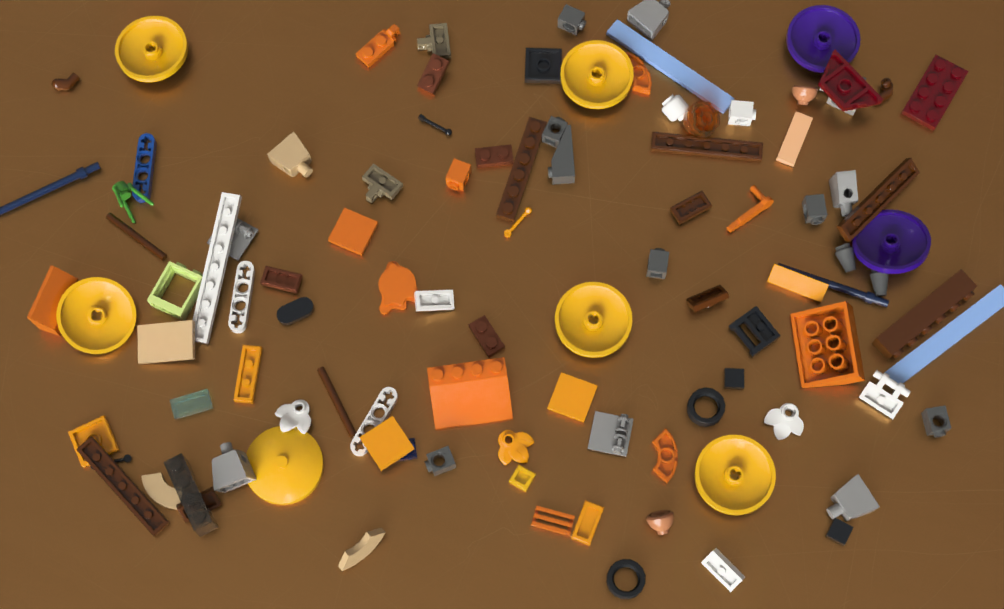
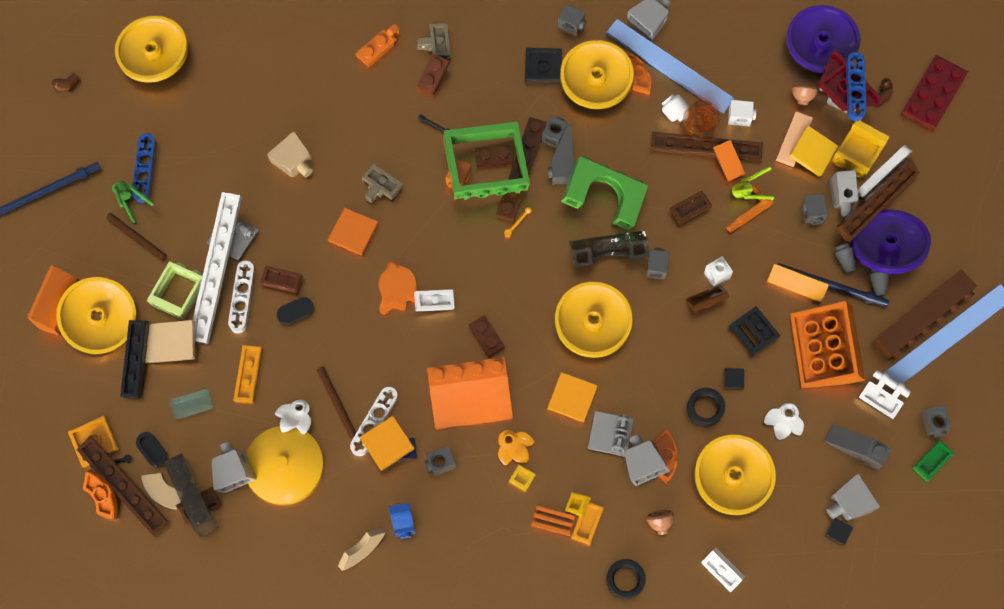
(102, 494): none -> orange tile
(134, 359): none -> black tile
(151, 449): none -> black tile
(402, 520): none -> blue arch
(482, 133): none -> bright green window
(577, 504): none -> yellow tile
(629, 190): none -> bright green arch
(630, 245): none -> clear smoke arch
(644, 461): none -> light grey torso
(718, 272): none -> white brick
(729, 160): none -> orange tile
(745, 189): none -> lime plant
(813, 151): none -> yellow tile
(856, 86): none -> blue beam
(858, 446): none -> dark grey slope
(860, 149): none -> yellow panel
(884, 171): none -> white beam
(933, 460): none -> green tile

